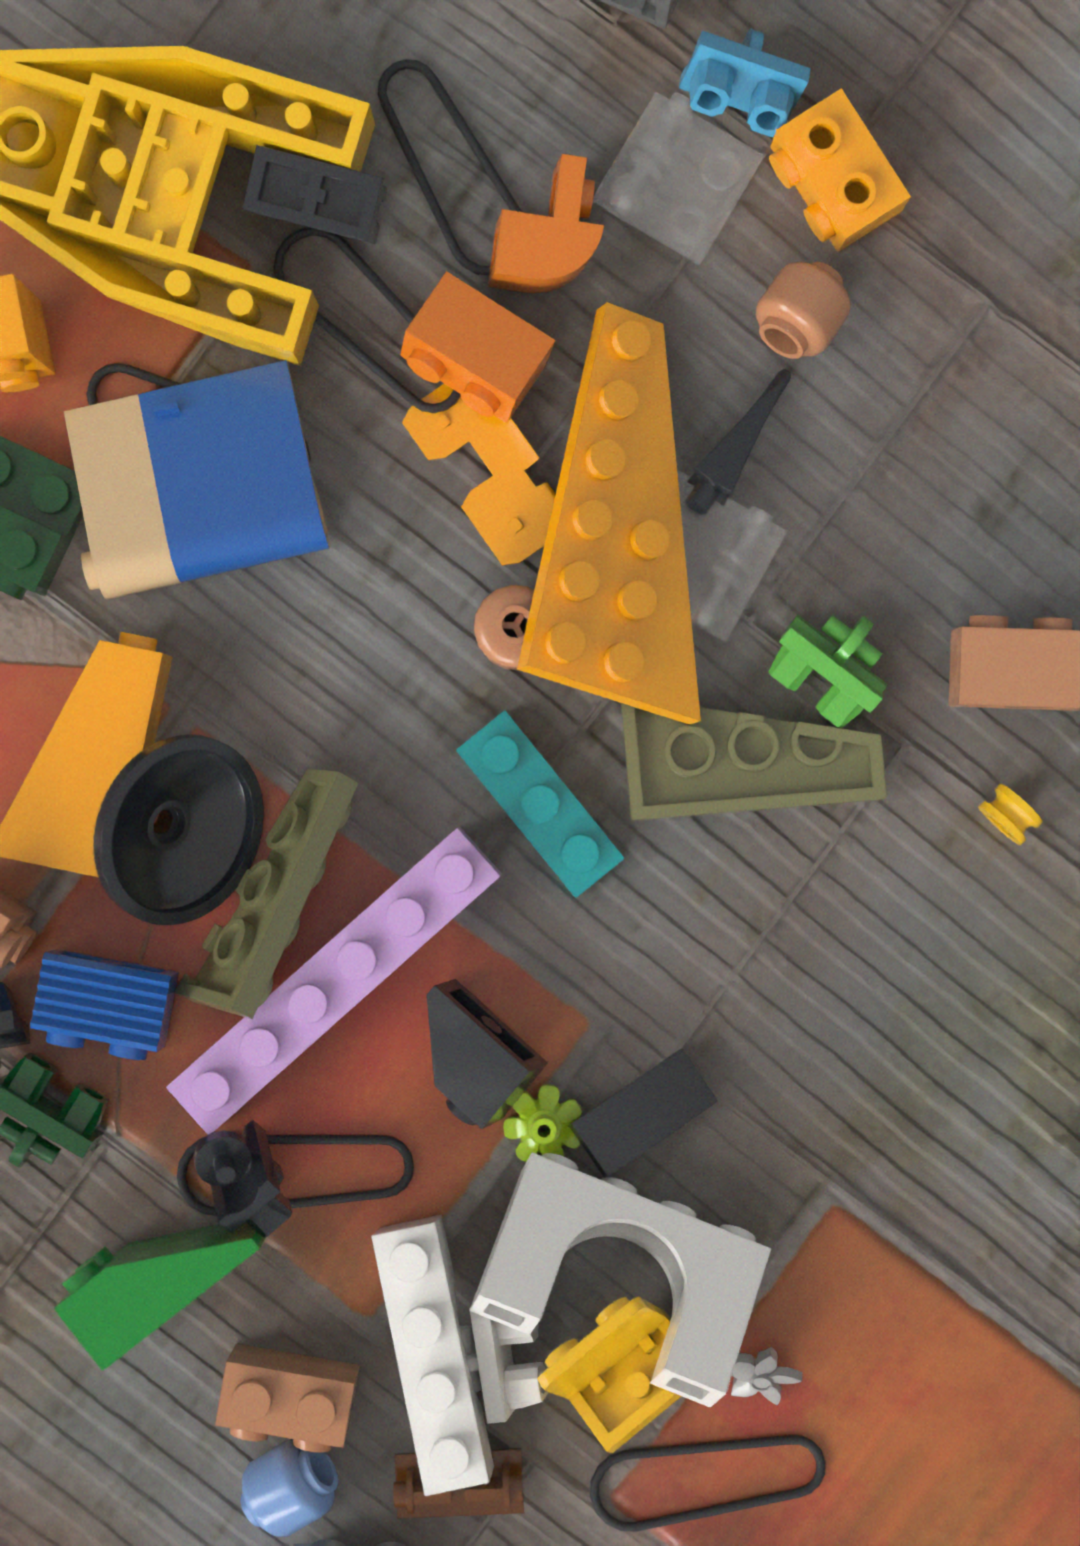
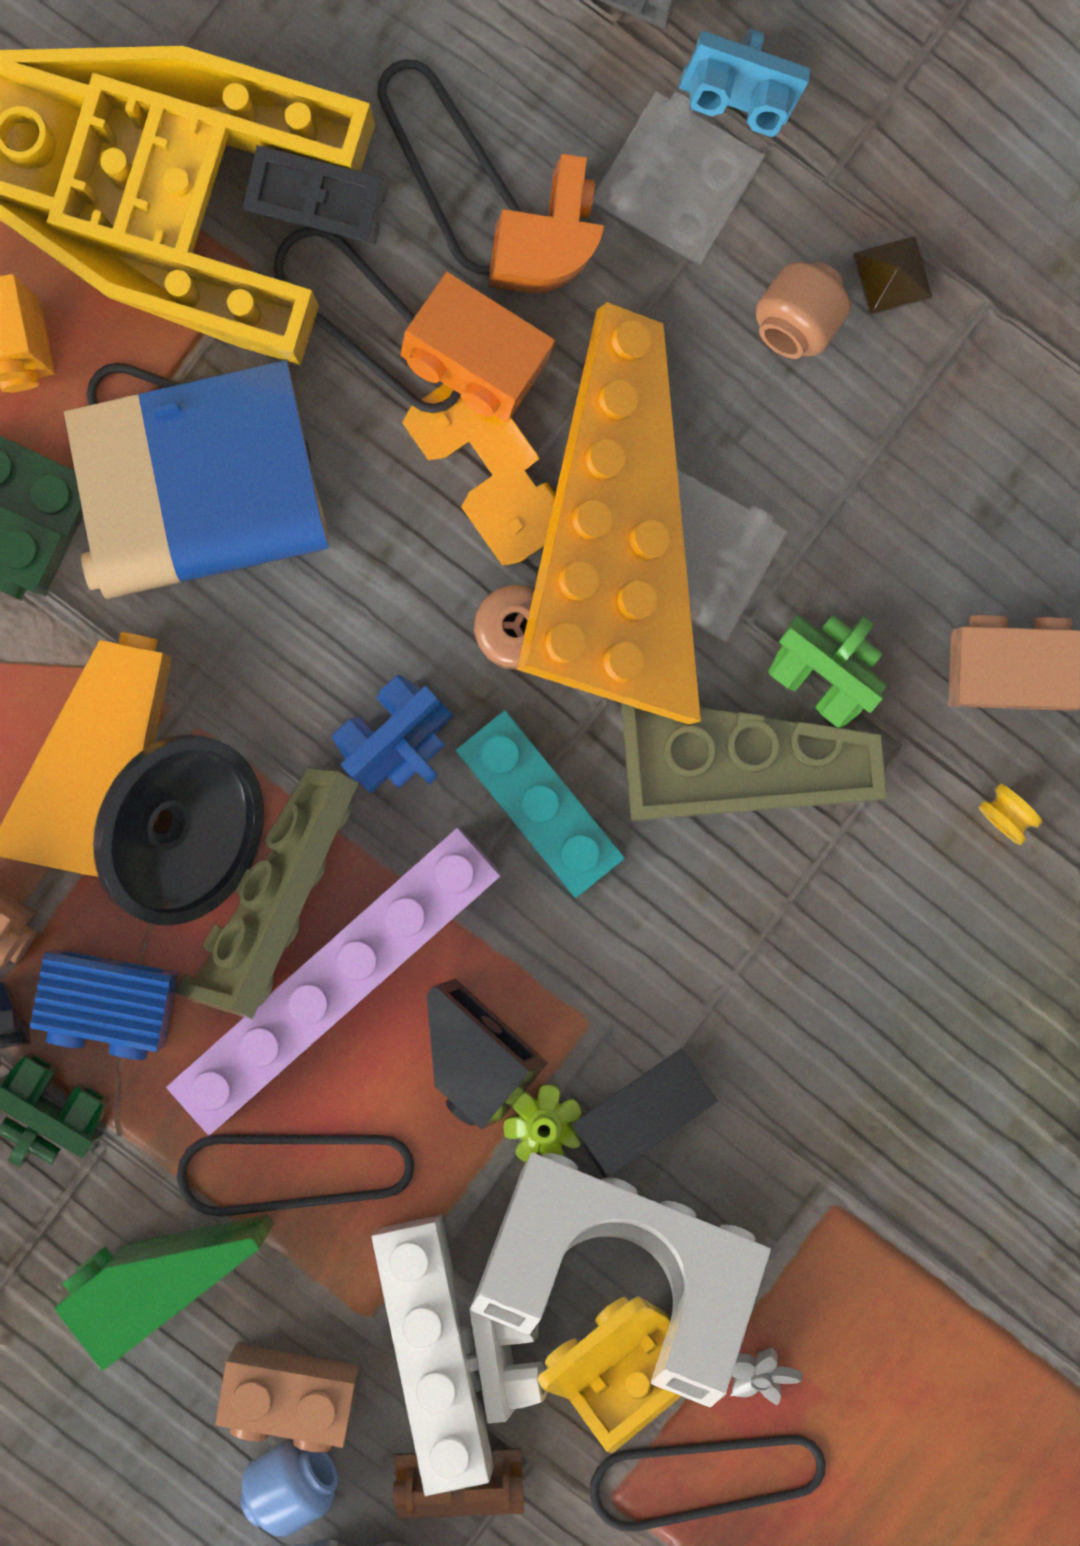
(243, 1179): black hips -> none
(401, 743): none -> blue hips
(721, 468): black piece -> none
(837, 171): light orange brick -> none
(892, 275): none -> dark brown slope

